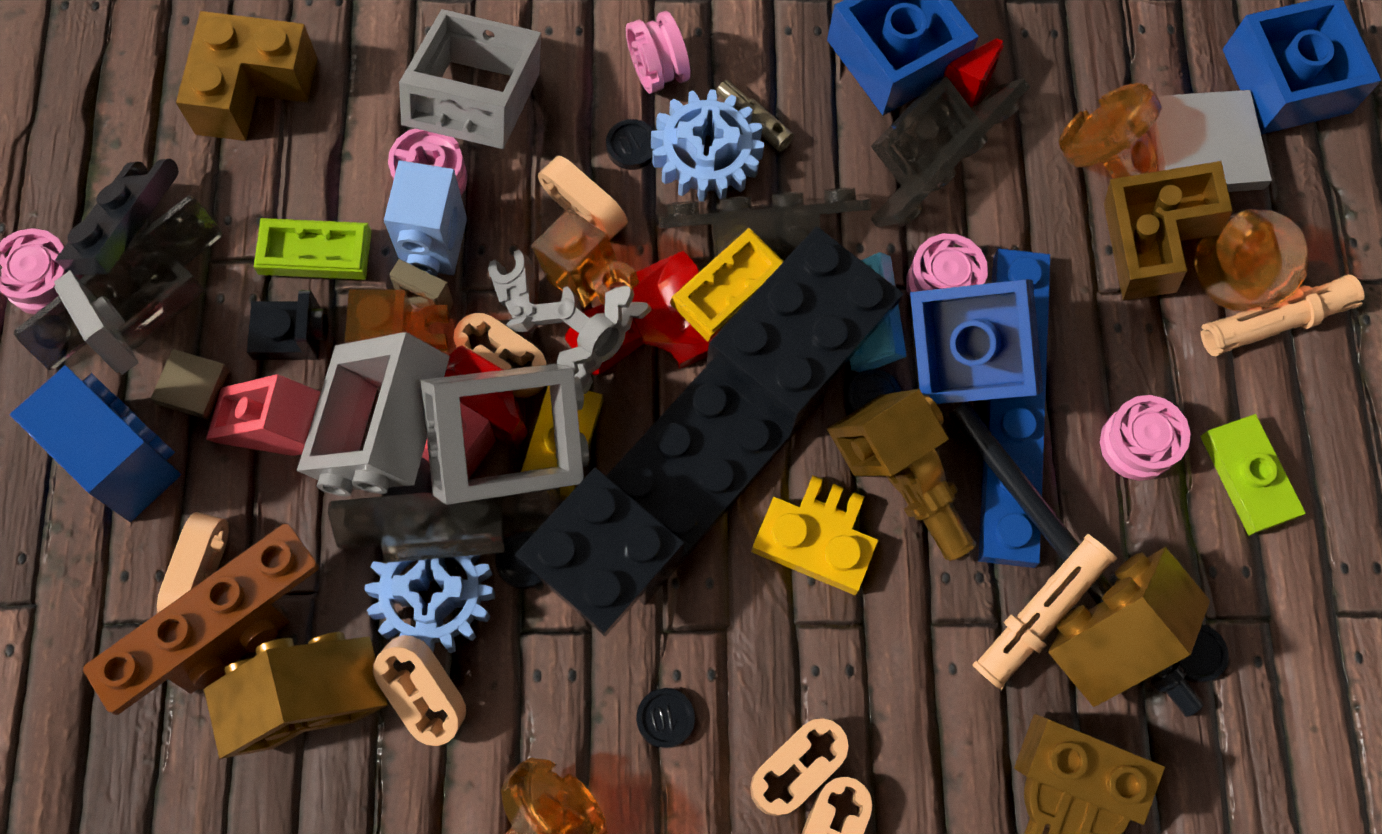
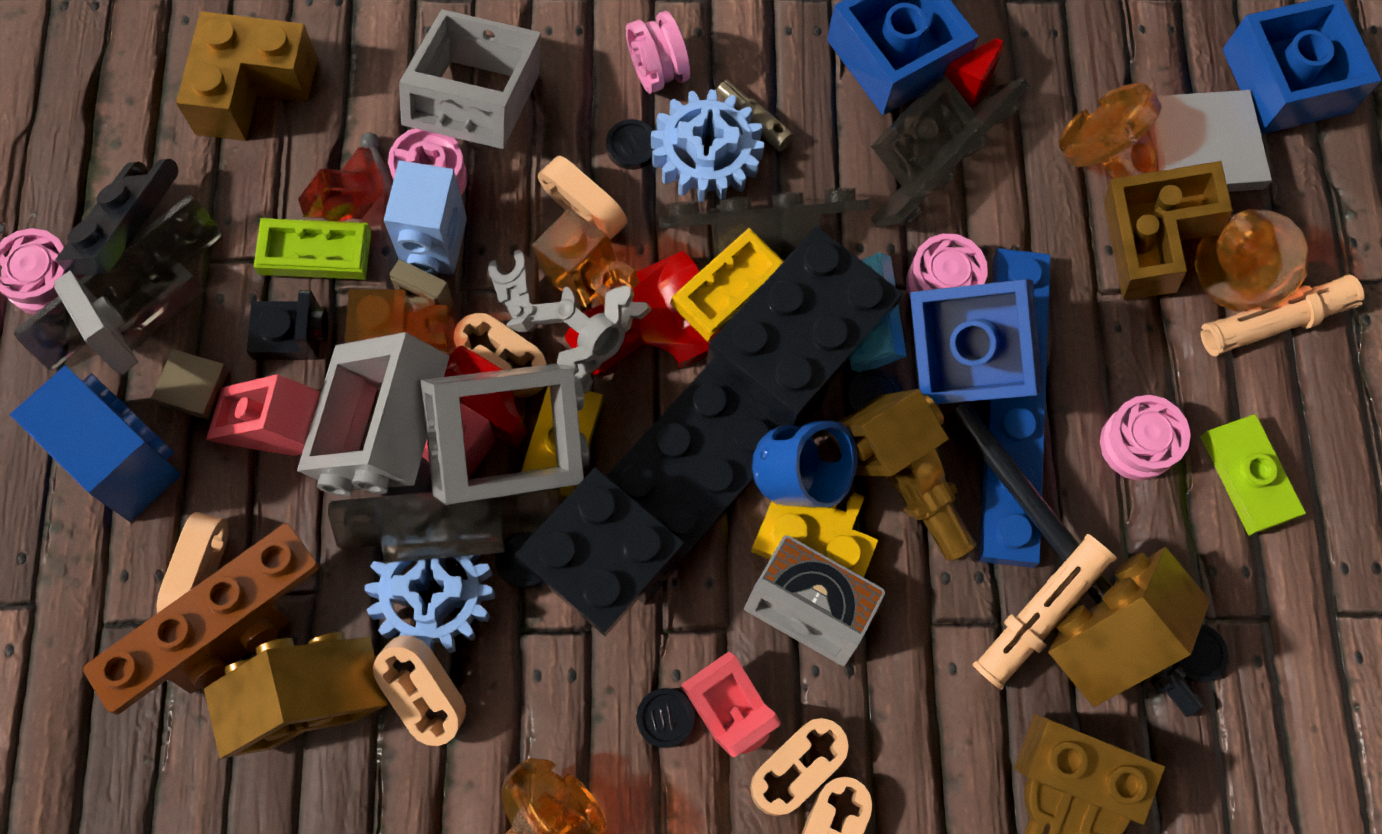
(344, 192): none -> clear red bracket
(372, 141): none -> dark grey hinge
(731, 706): none -> coral bracket
(794, 474): none -> blue helmet
(814, 600): none -> panel

